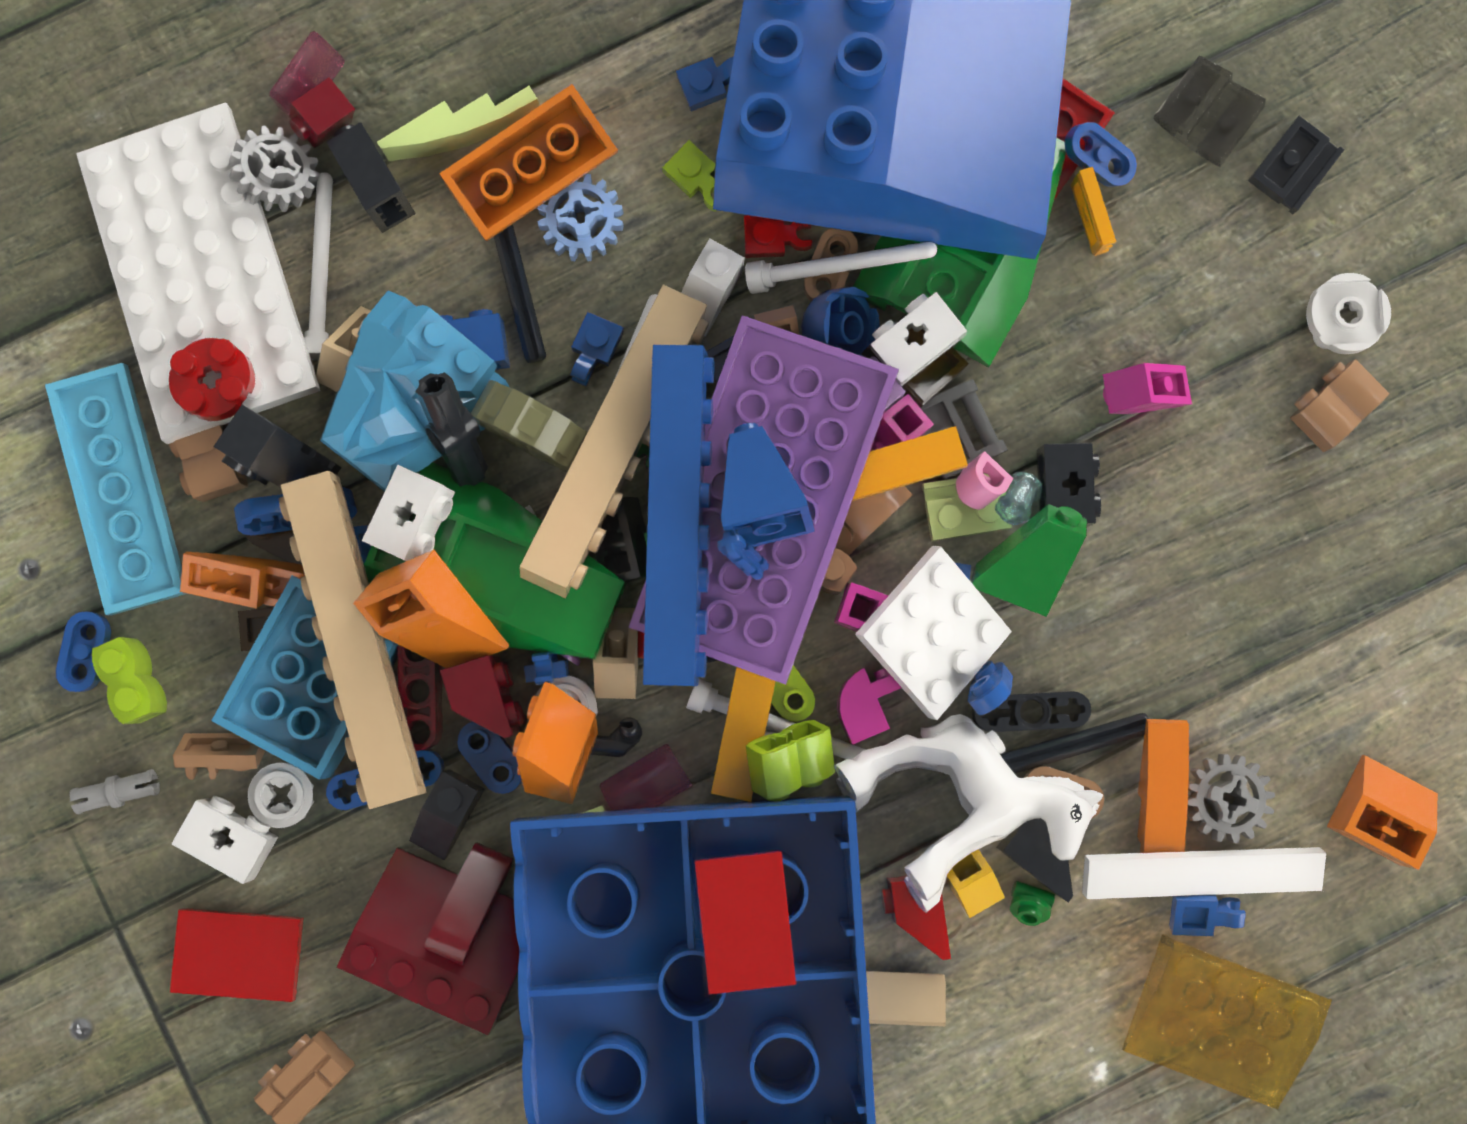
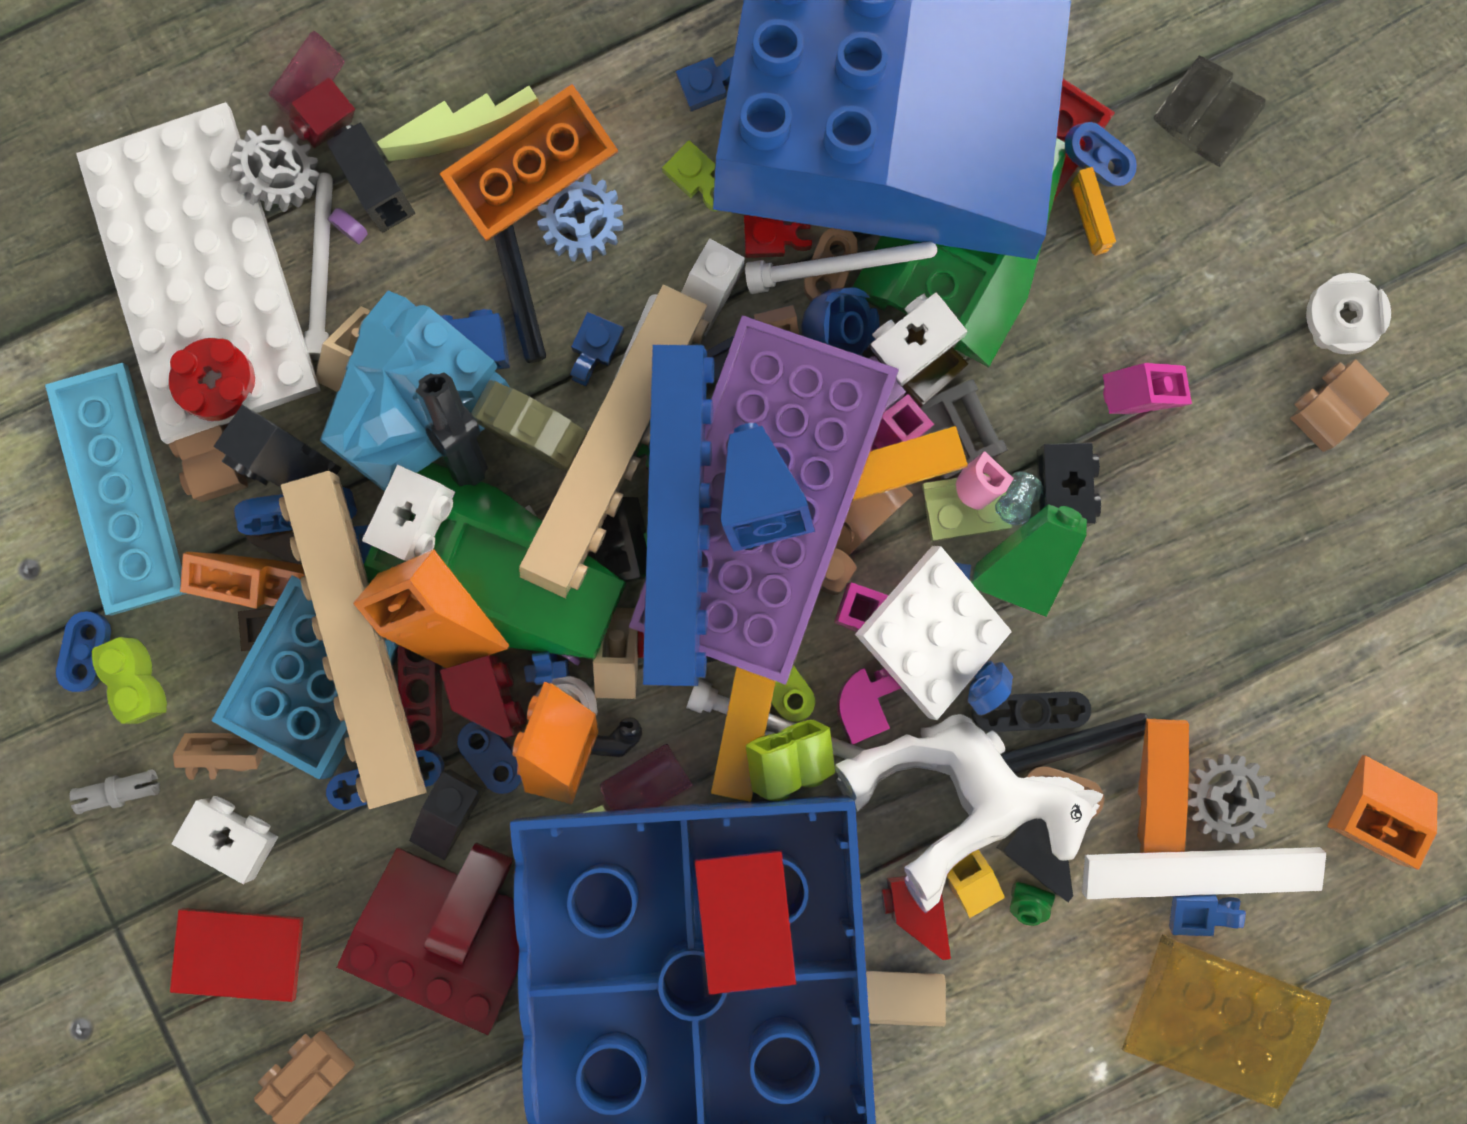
(262, 795): white gear -> none
(348, 225): none -> medium lavender tile
(742, 555): blue axle -> none
(1296, 165): black plate -> none

